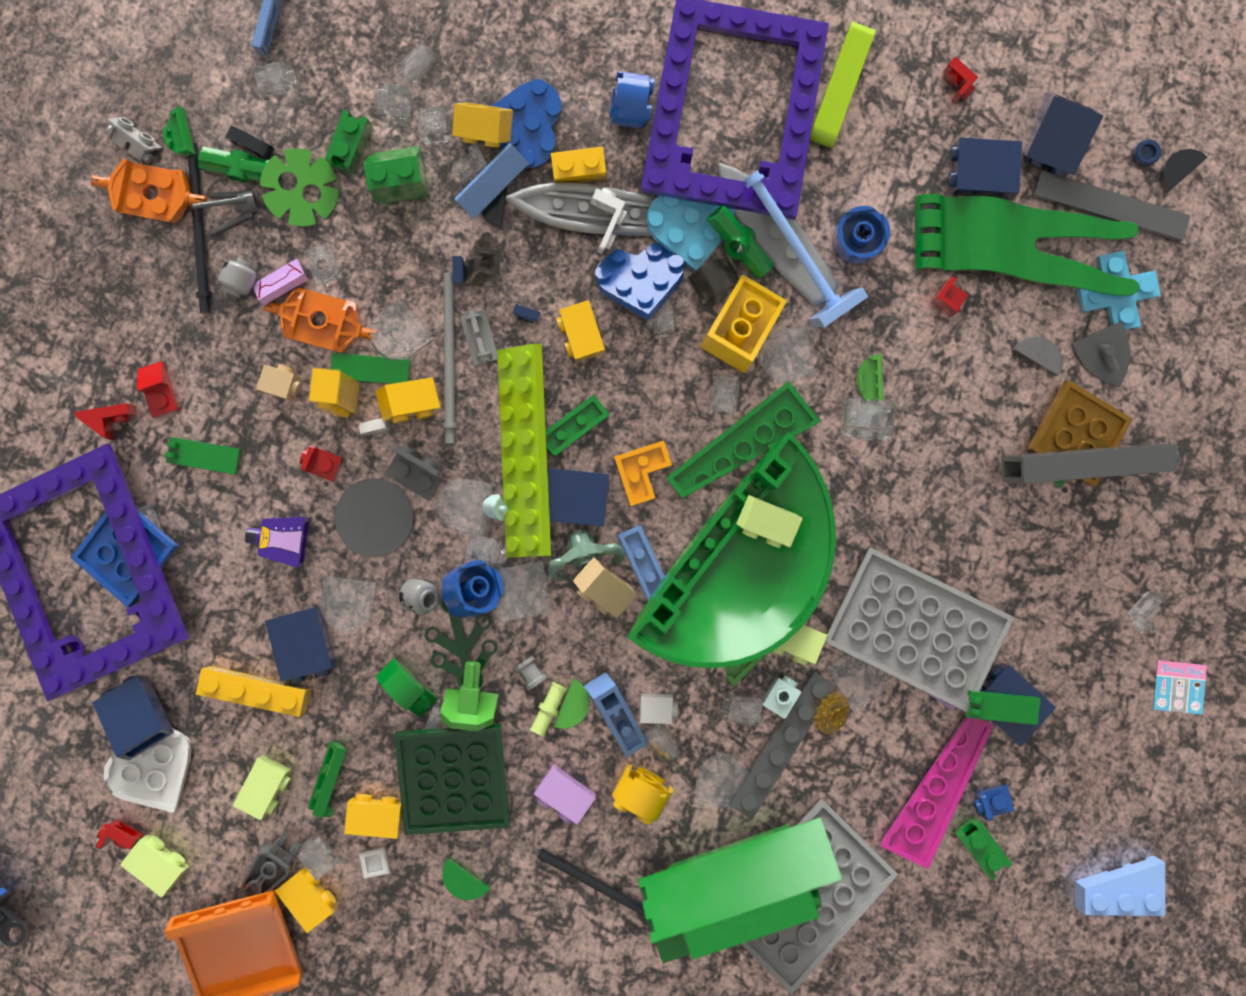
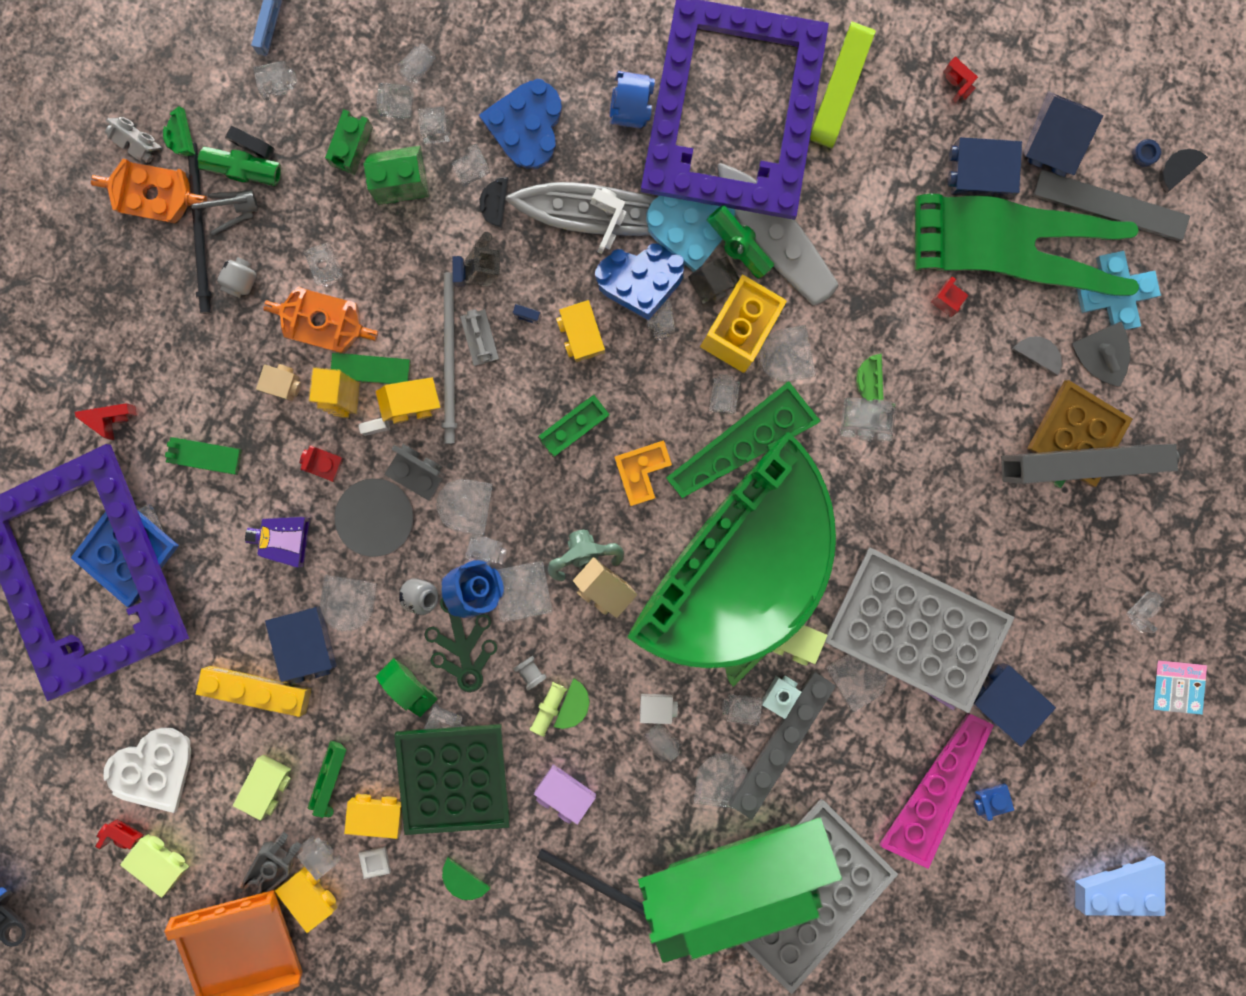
(132, 717): dark blue brick -> none
(157, 388): red slope -> none
(279, 282): lavender tile -> none
(281, 200): bright green piece -> none
(398, 333): clear tile -> none
(469, 706): bright green piece -> none
(482, 123): yellow brick -> none
(491, 180): medium blue tile -> none
(495, 507): light aqua piece -> none
(524, 451): lime plate -> none
(577, 497): dark blue brick -> none
(579, 165): yellow brick -> none
(616, 714): medium blue slope -> none
(641, 794): yellow brick -> none
(642, 559): medium blue tile -> none
(768, 521): yellowish green brick -> none
(835, 305): light blue tile -> none
(837, 718): clear yellow gear -> none
(869, 223): blue brick -> none
(982, 847): green brick -> none
(1003, 707): green hinge -> none

